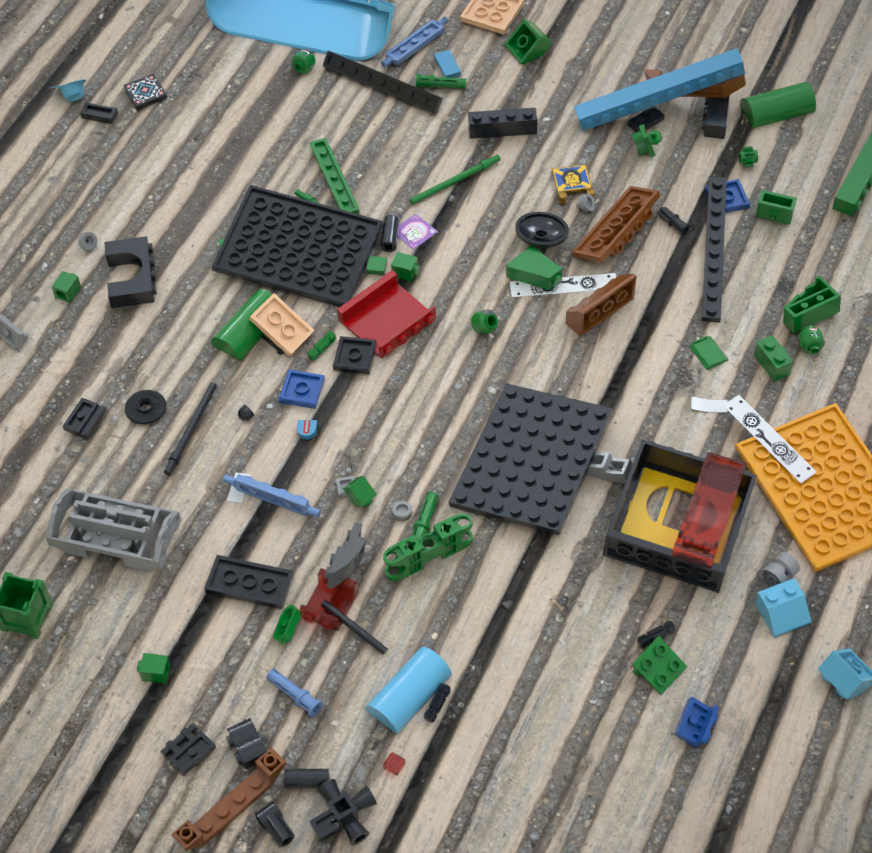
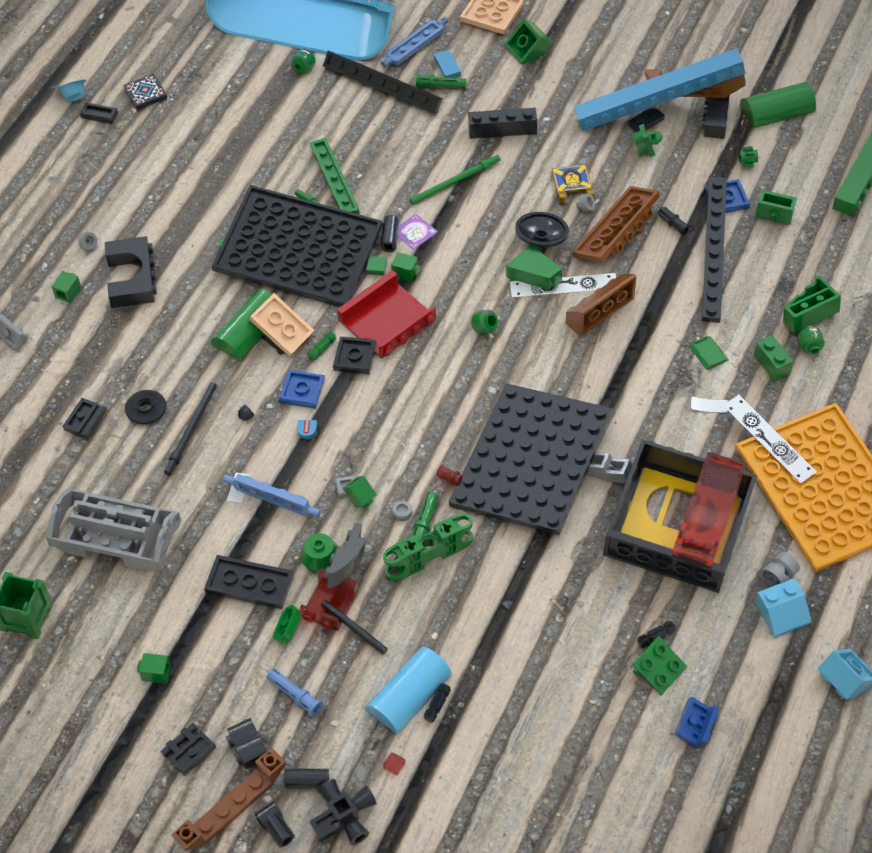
(317, 552): none -> green cone
(448, 475): none -> clear red pin

